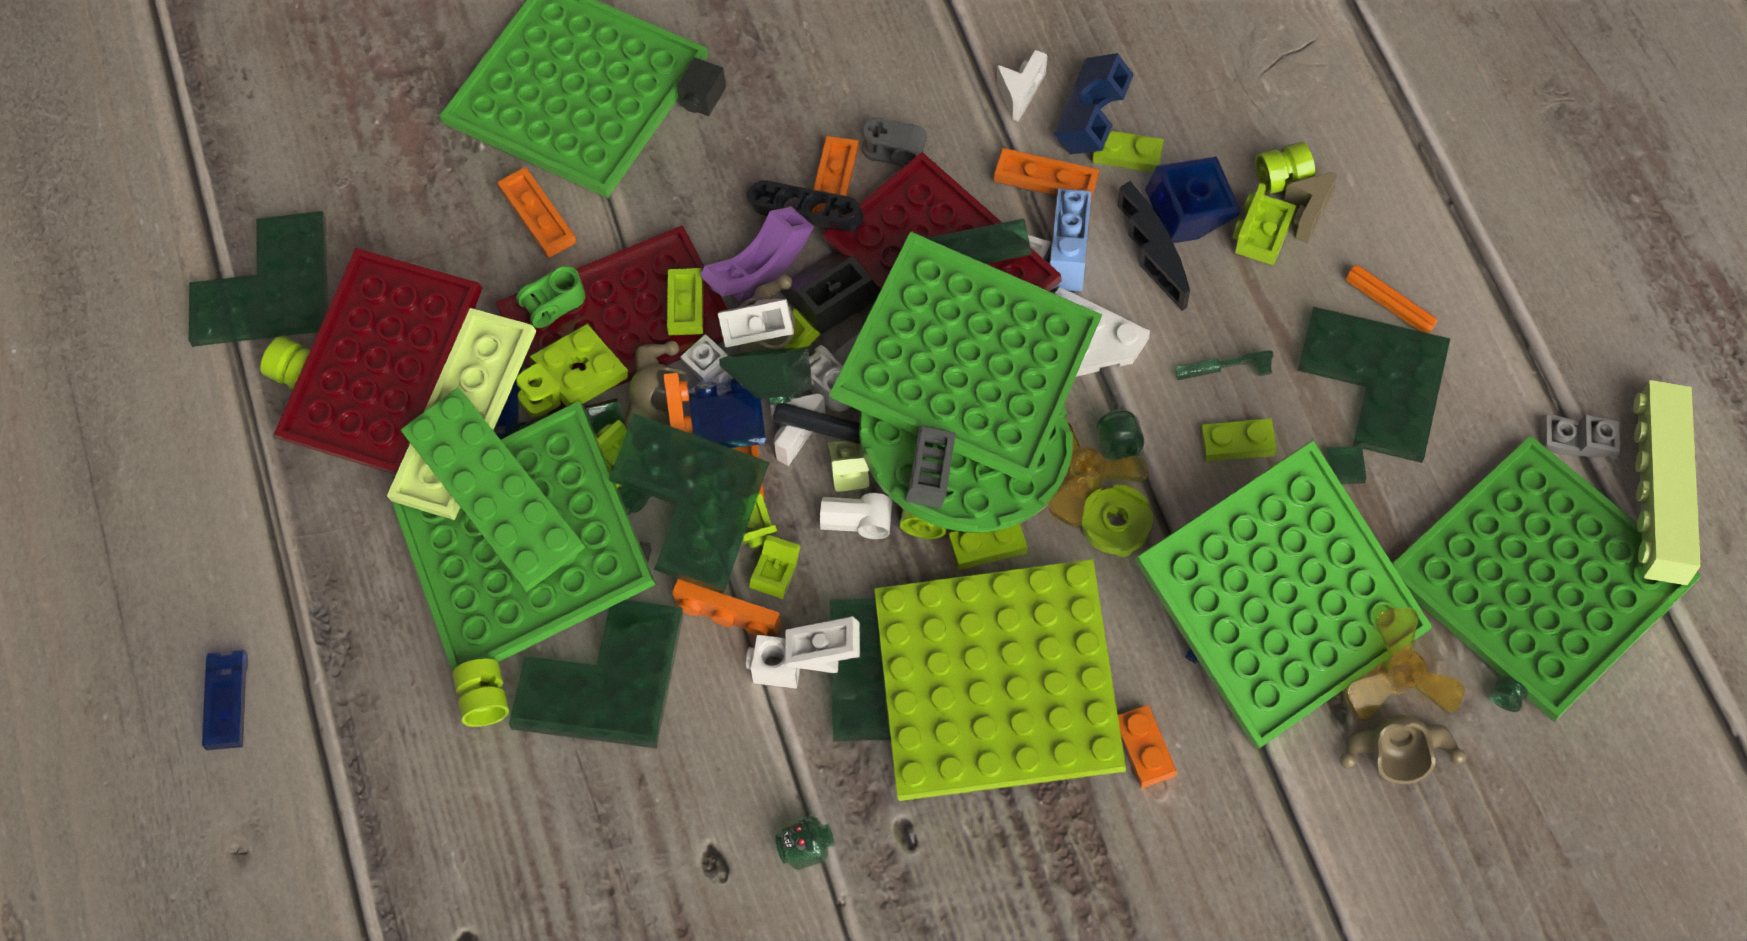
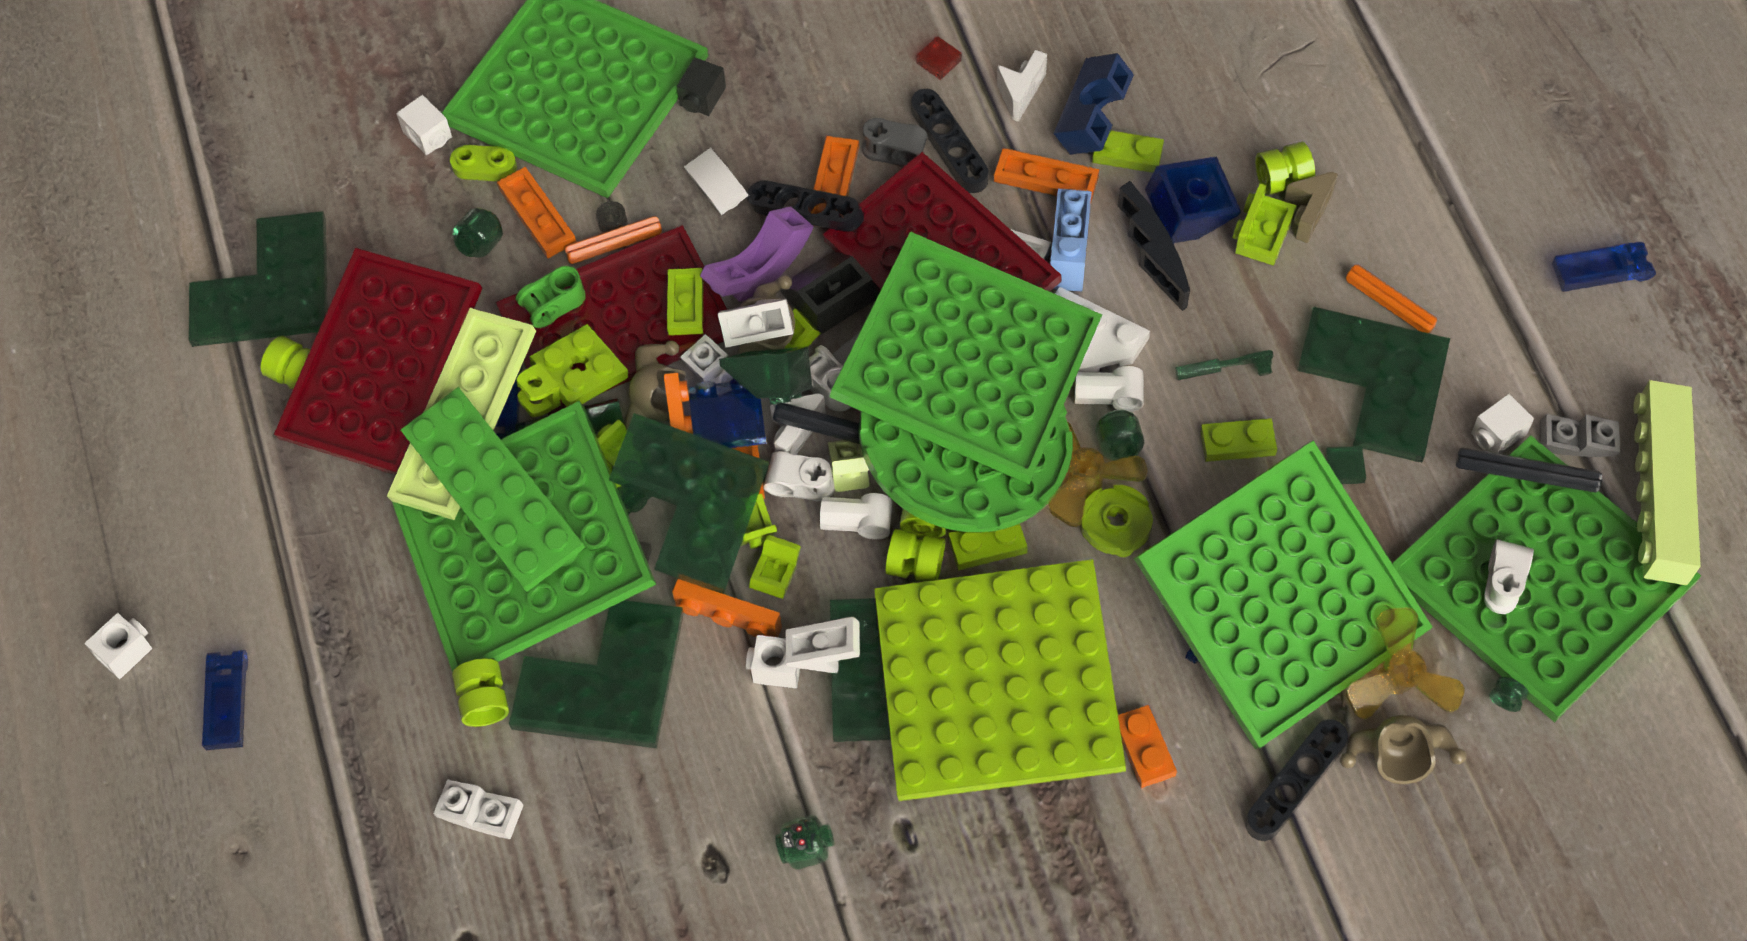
(122, 658): none -> white brick
(424, 125): none -> white brick
(477, 233): none -> clear green head
(478, 810): none -> white slope
(481, 163): none -> lime plate
(603, 214): none -> clear smoke bush
(613, 239): none -> orange axle
(716, 181): none -> white slope
(798, 476): none -> white piece
(915, 556): none -> lime wheel
(926, 489): dark grey slope -> none
(938, 57): none -> clear red plate
(953, 138): none -> black beam
(989, 242): clear green plate -> none
(1121, 388): none -> white piece
(1299, 781): none -> black beam
(1502, 425): none -> white brick
(1507, 575): none -> white piece
(1529, 469): none -> black axle
(1603, 266): none -> clear blue plate

